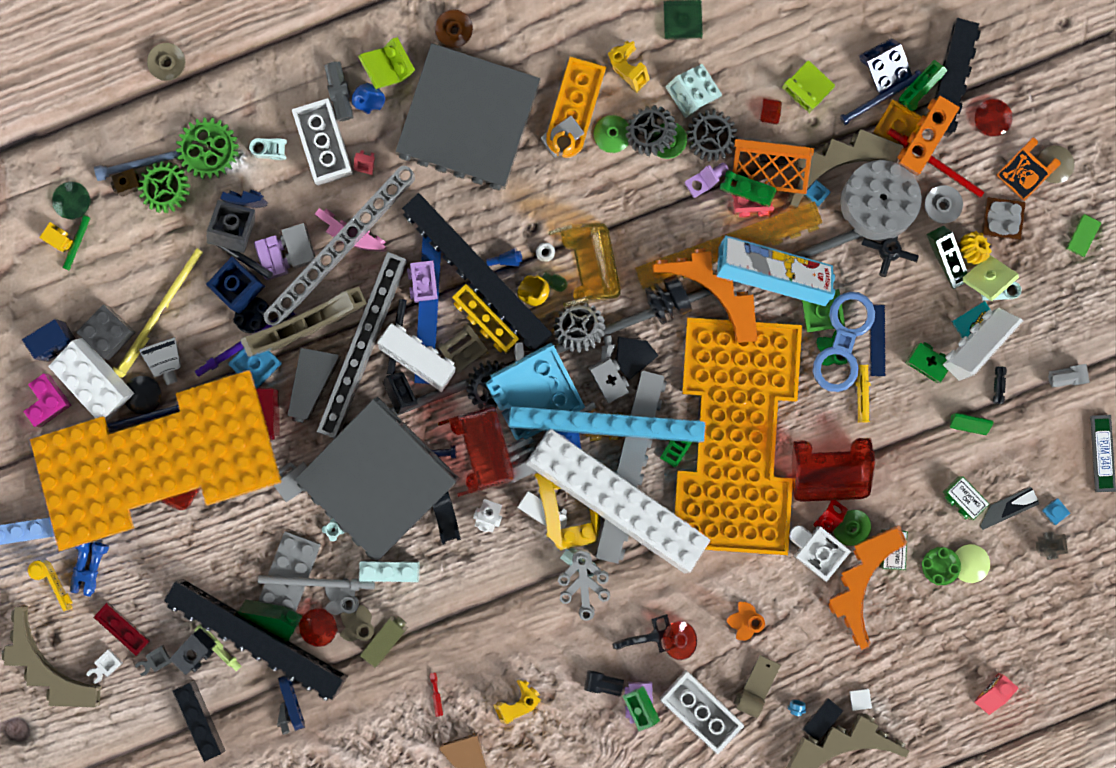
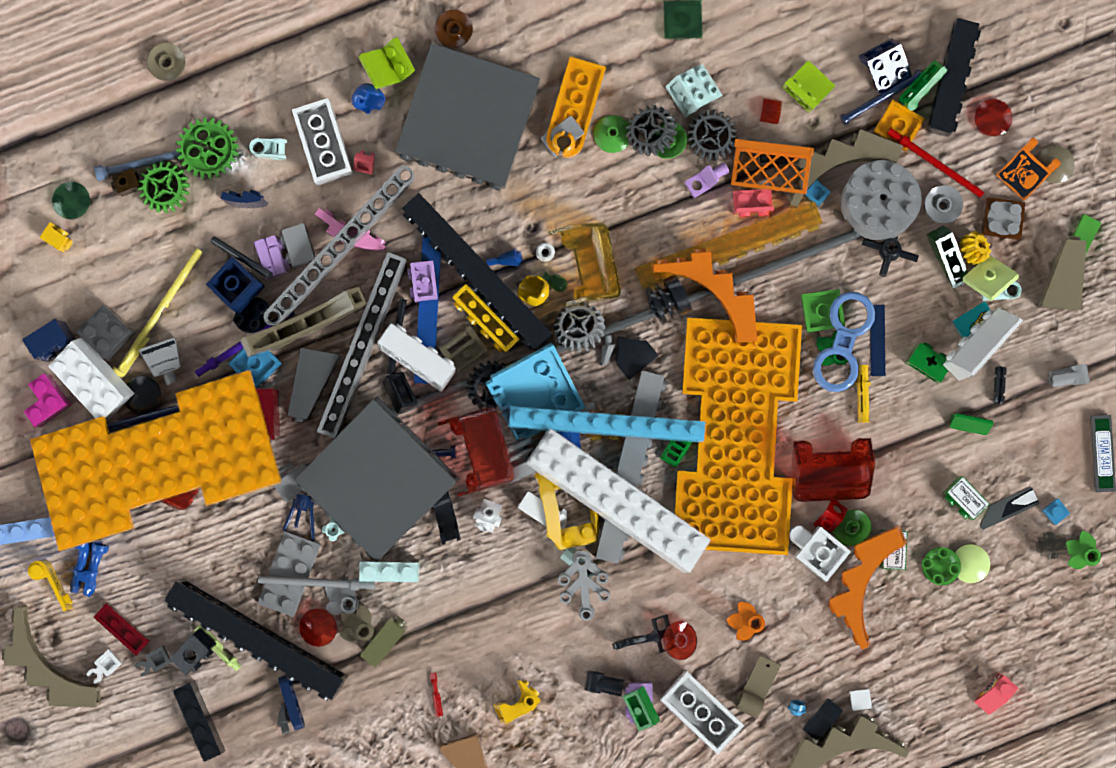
(76, 242): green bar -> none
(230, 226): flat silver brick -> none
(271, 617): dark green slope -> none
(301, 503): none -> dark blue plant
(338, 91): dark grey piece -> none
(518, 350): white tile -> none
(612, 390): light grey brick -> none
(634, 75): yellow tile -> none
(748, 189): green plate -> none
(775, 271): brick -> none
(947, 111): orange brick -> none
(1066, 277): none -> dark tan slope
(1080, 549): none -> bright green plate

